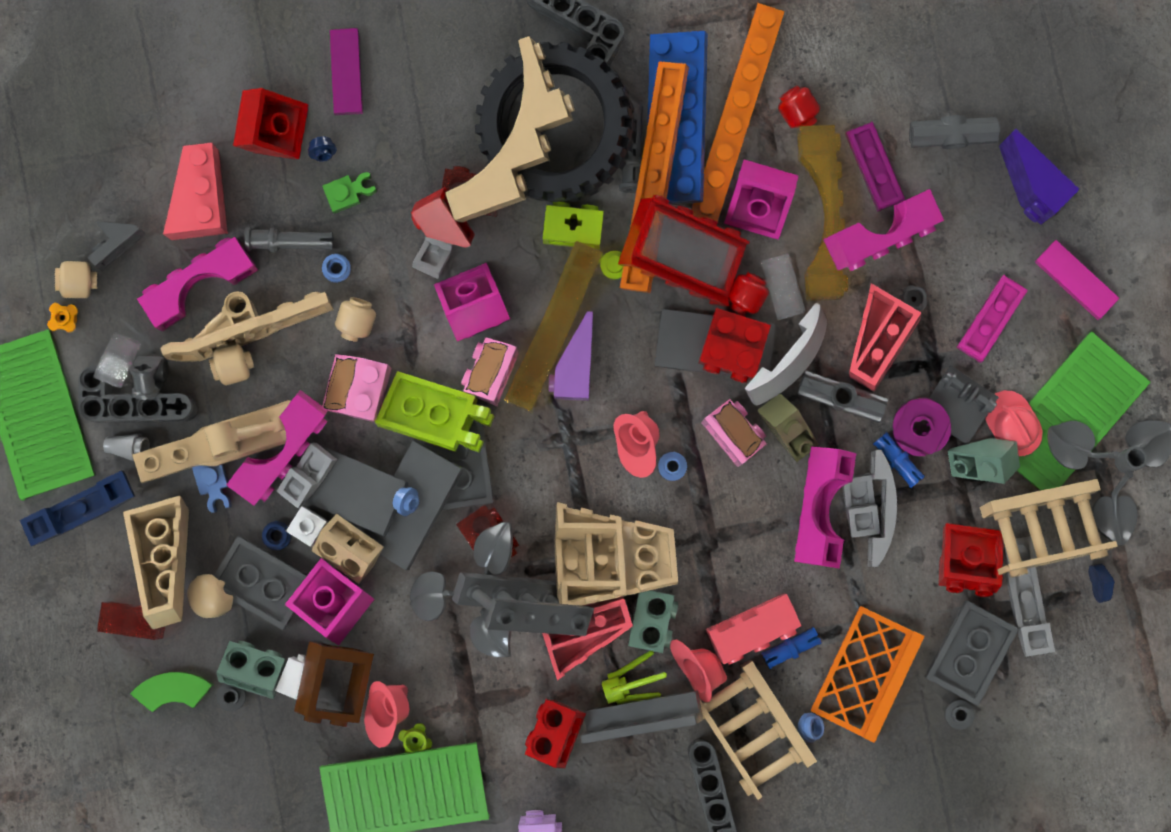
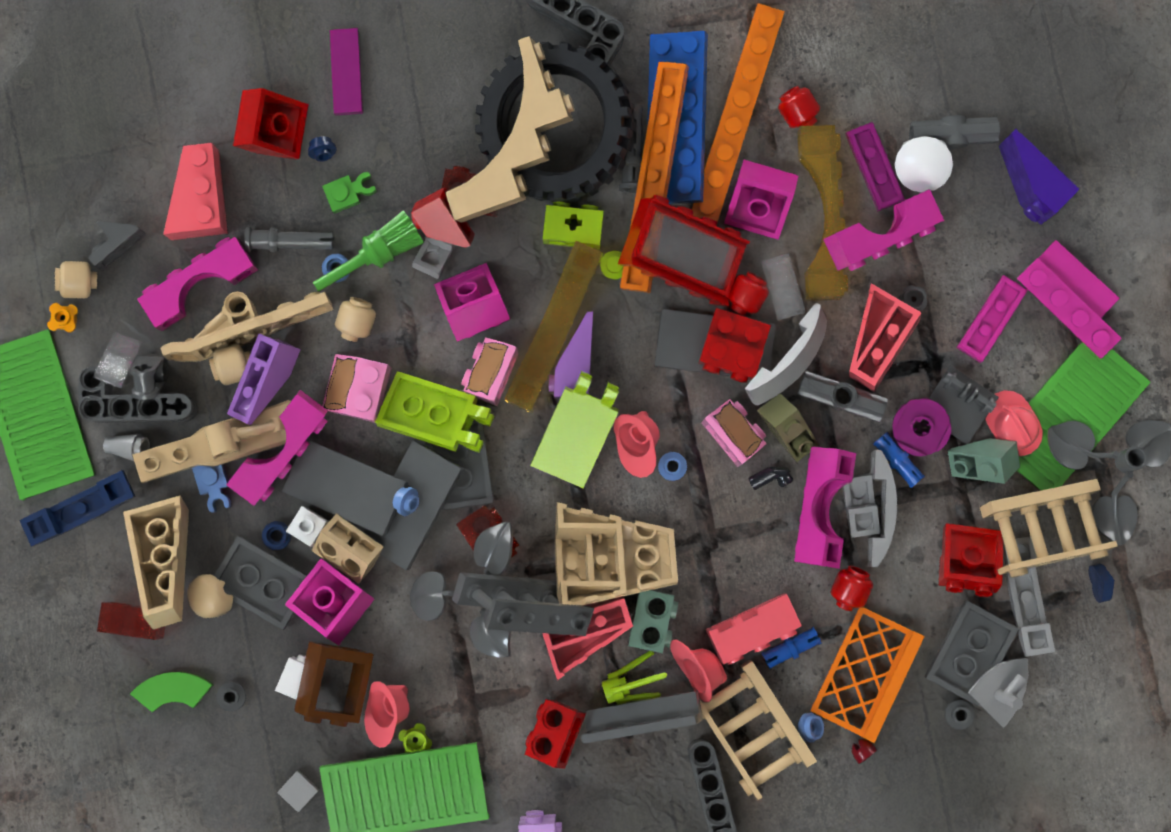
(248, 675): sand green brick -> none
(263, 376): none -> medium lavender slope
(298, 790): none -> light grey tile
(307, 475): light grey slope -> none
(378, 248): none -> bright green piece
(576, 432): none -> lime tile
(770, 474): none -> black arm
(851, 588): none -> red head
(861, 754): none -> dark red hinge
(923, 164): none -> white dish
(1002, 689): none -> light grey shield
(1069, 308): none -> dark pink plate

